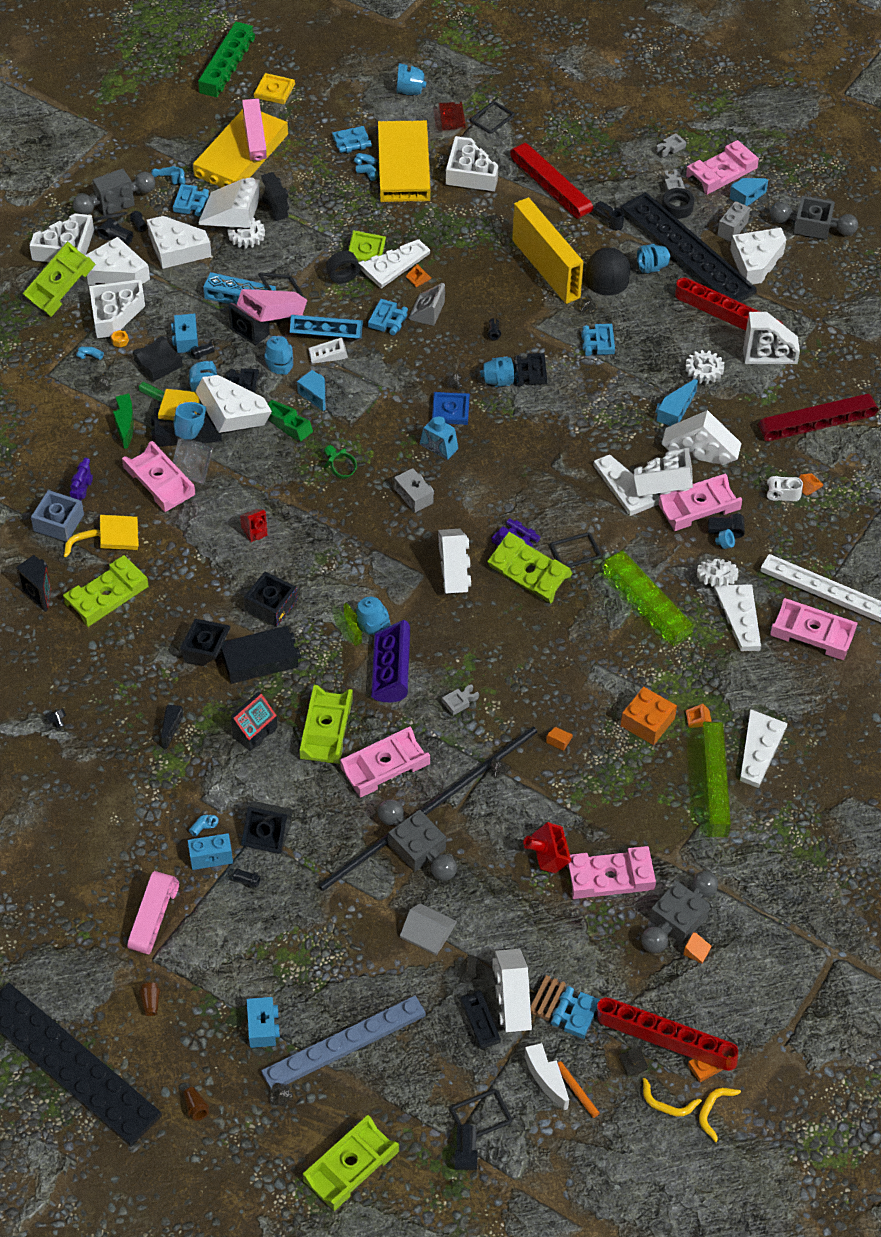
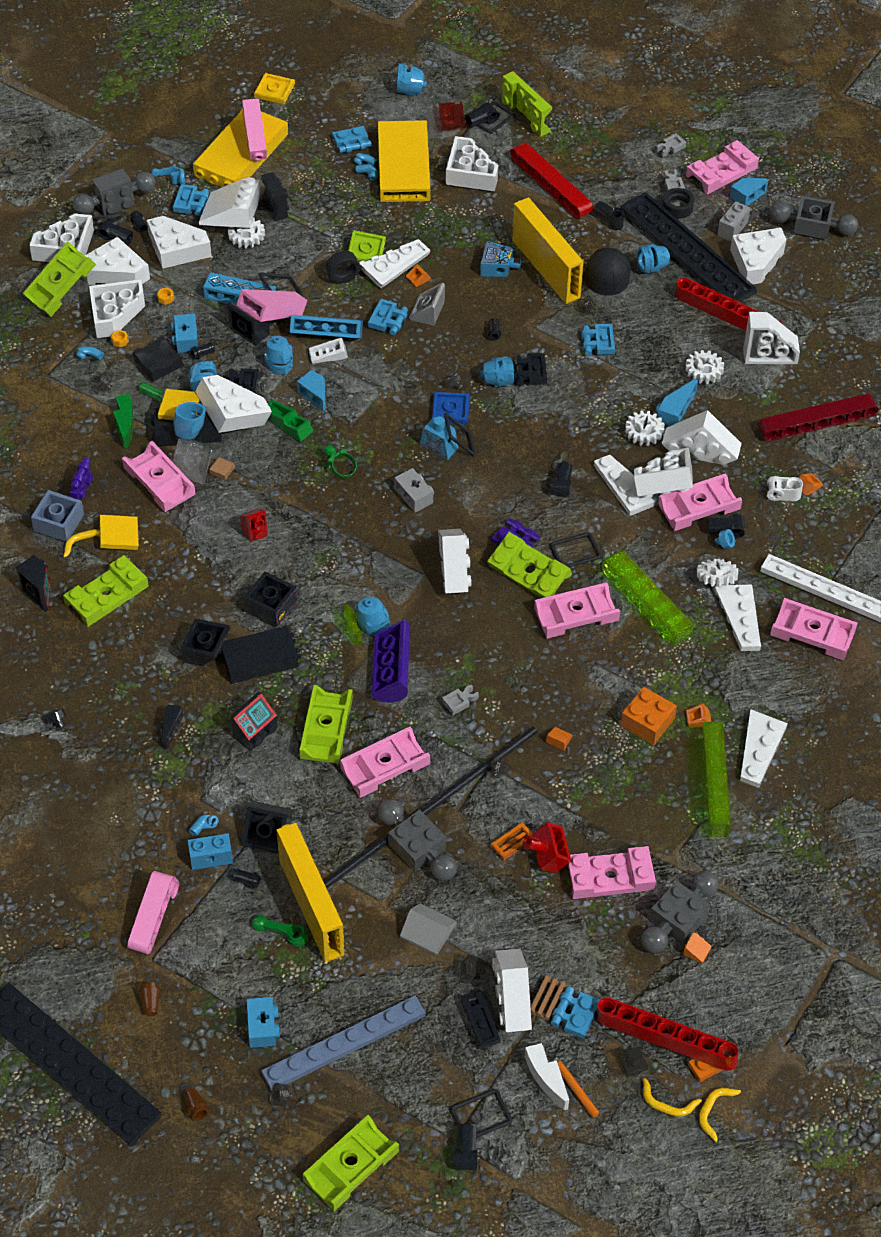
(165, 296): none -> light orange tile
(222, 468): none -> medium nougat tile
(226, 59): green brick -> none
(261, 923): none -> green piece
(310, 892): none -> yellow brick
(446, 417): none -> black piece
(484, 113): none -> black piece
(498, 260): none -> torso
(500, 851): none -> orange tile
(521, 96): none -> lime piece
(558, 615): none -> bright pink piece
(561, 482): none -> black piece
(644, 428): none -> white gear

